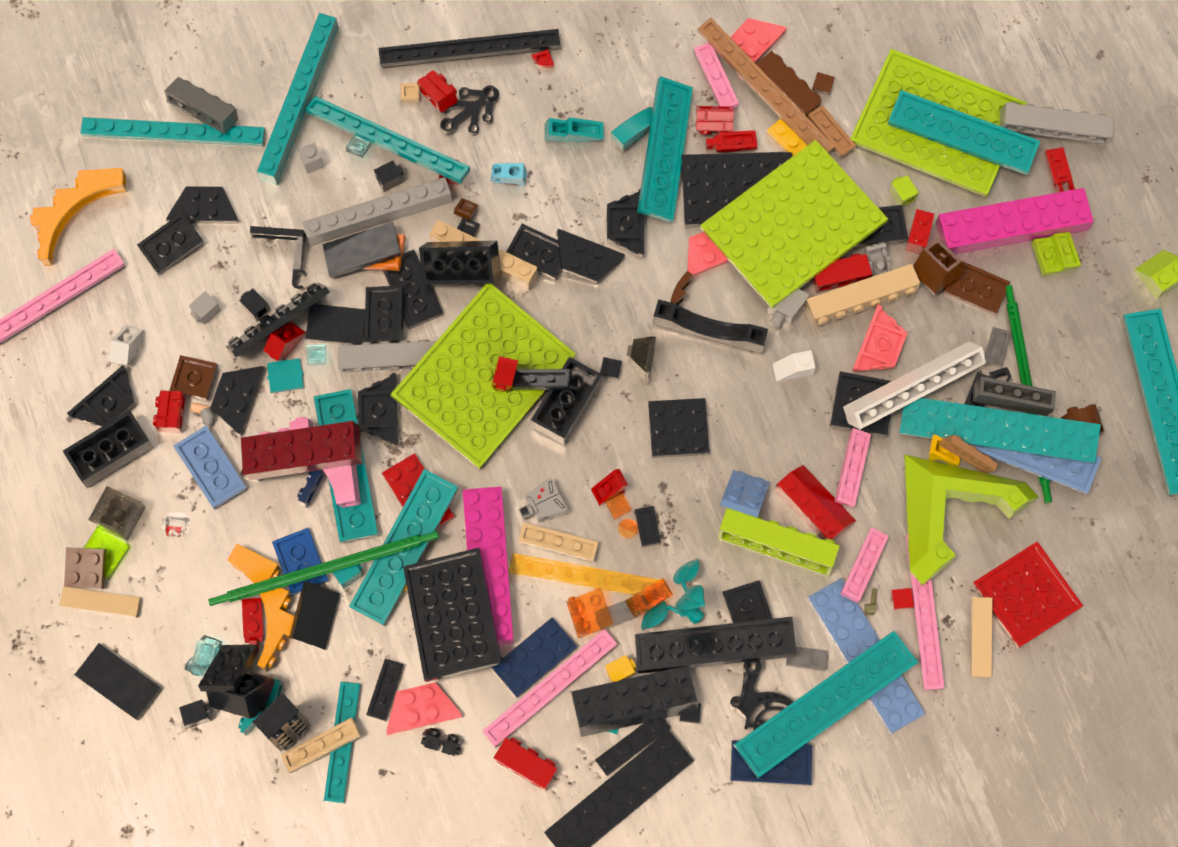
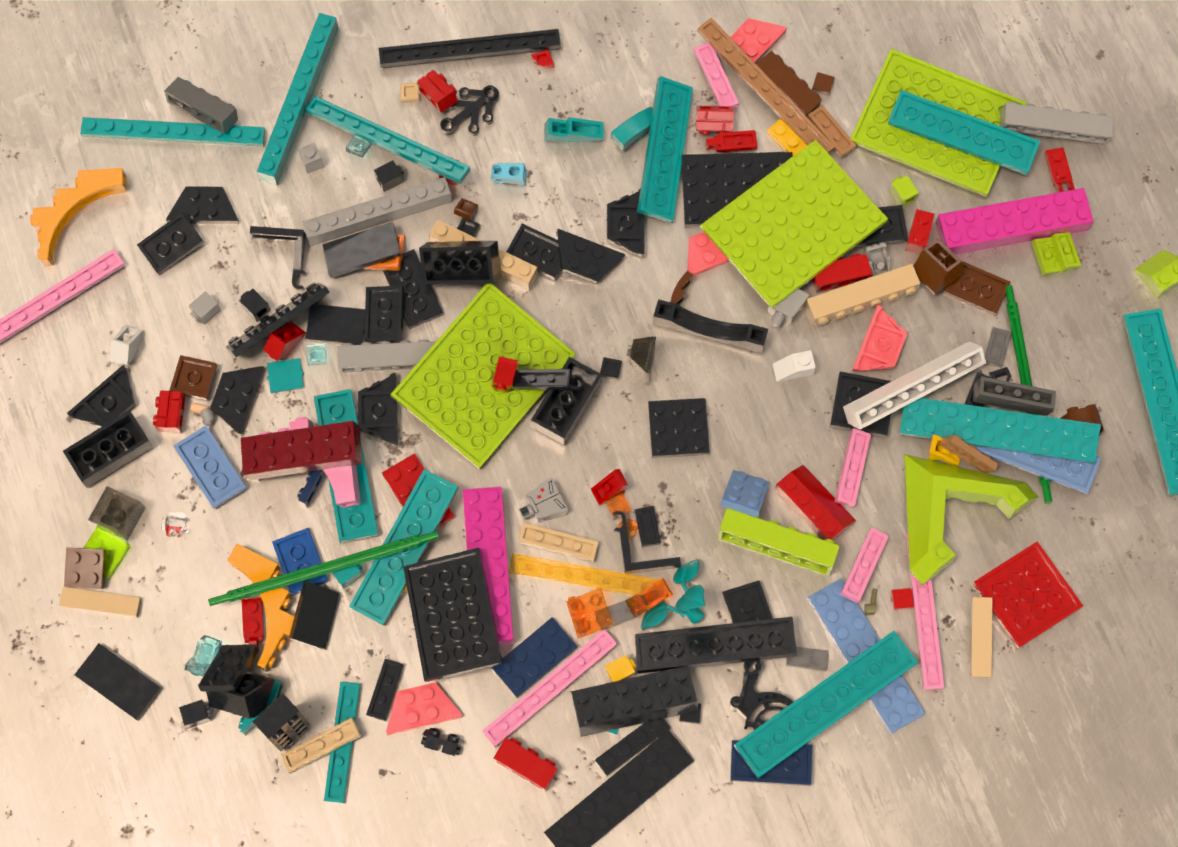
(644, 566): none -> black hinge

